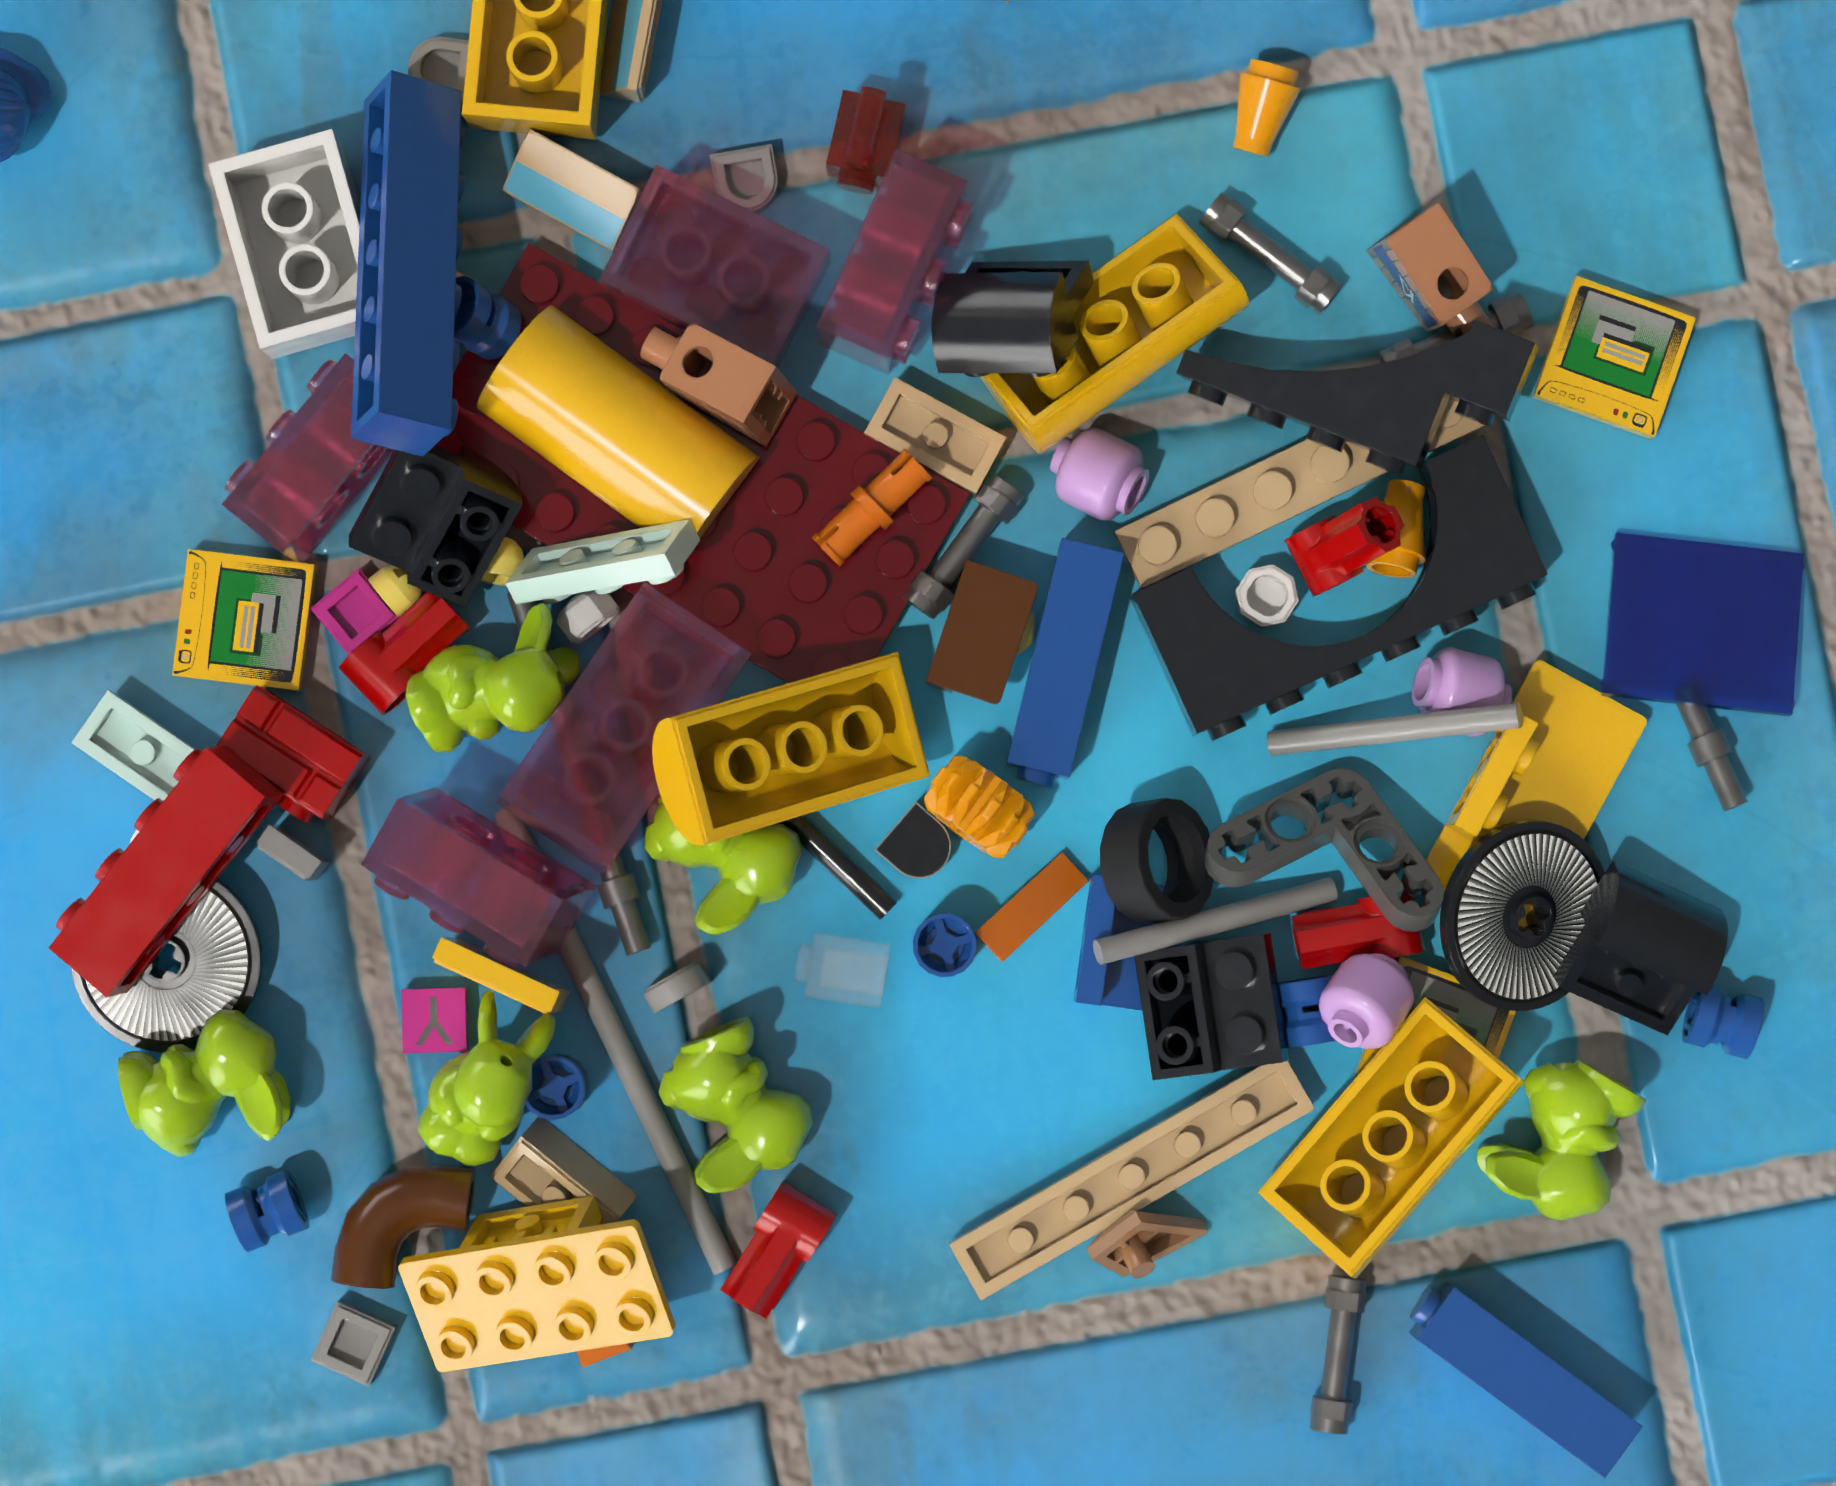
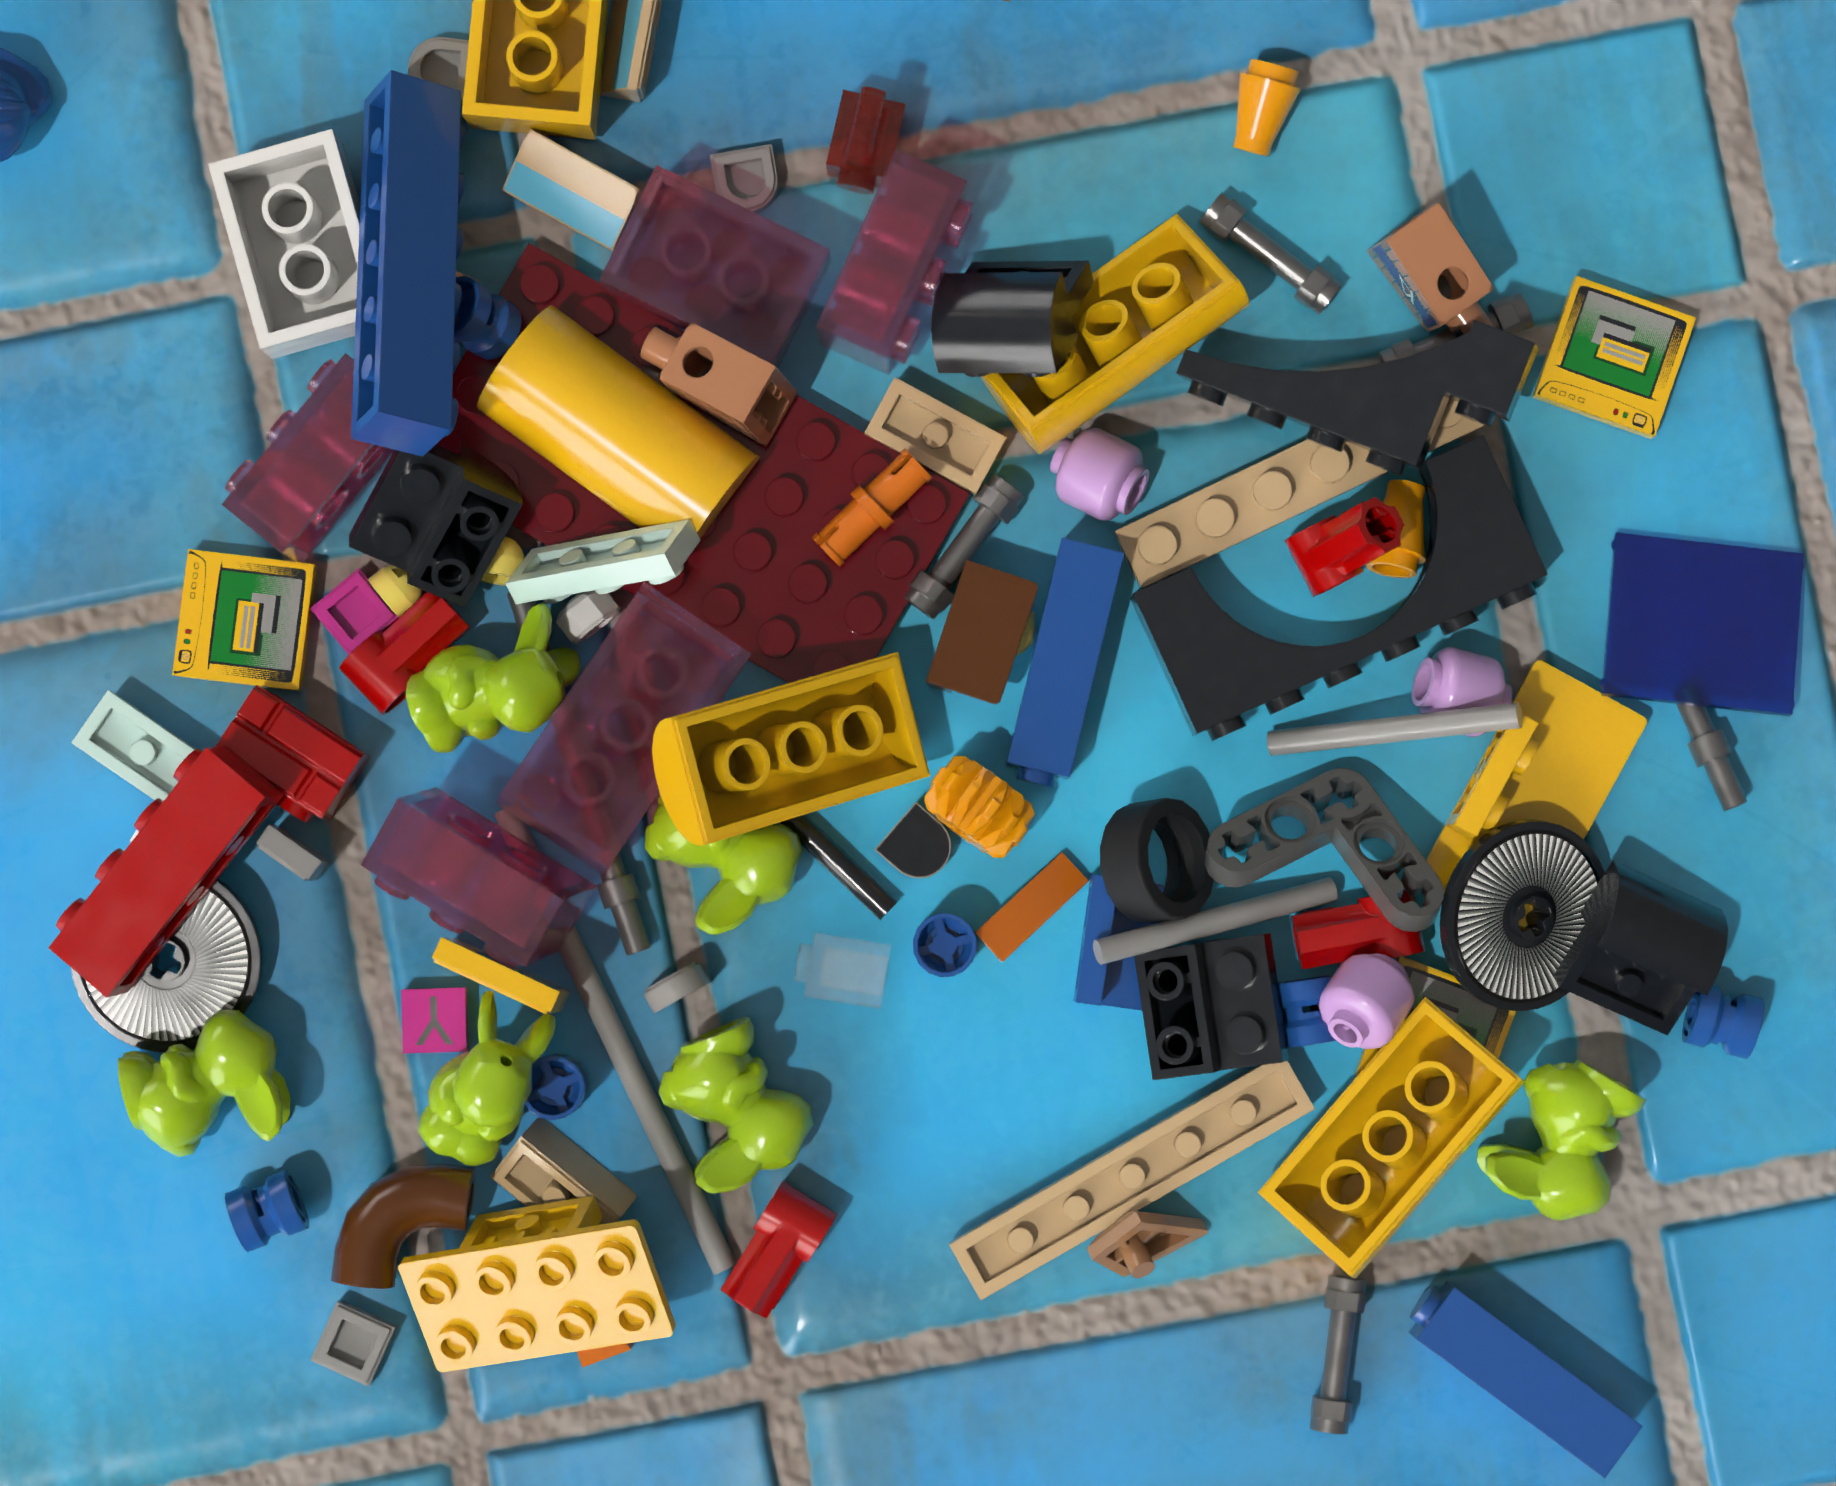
(1266, 596): white tile -> none

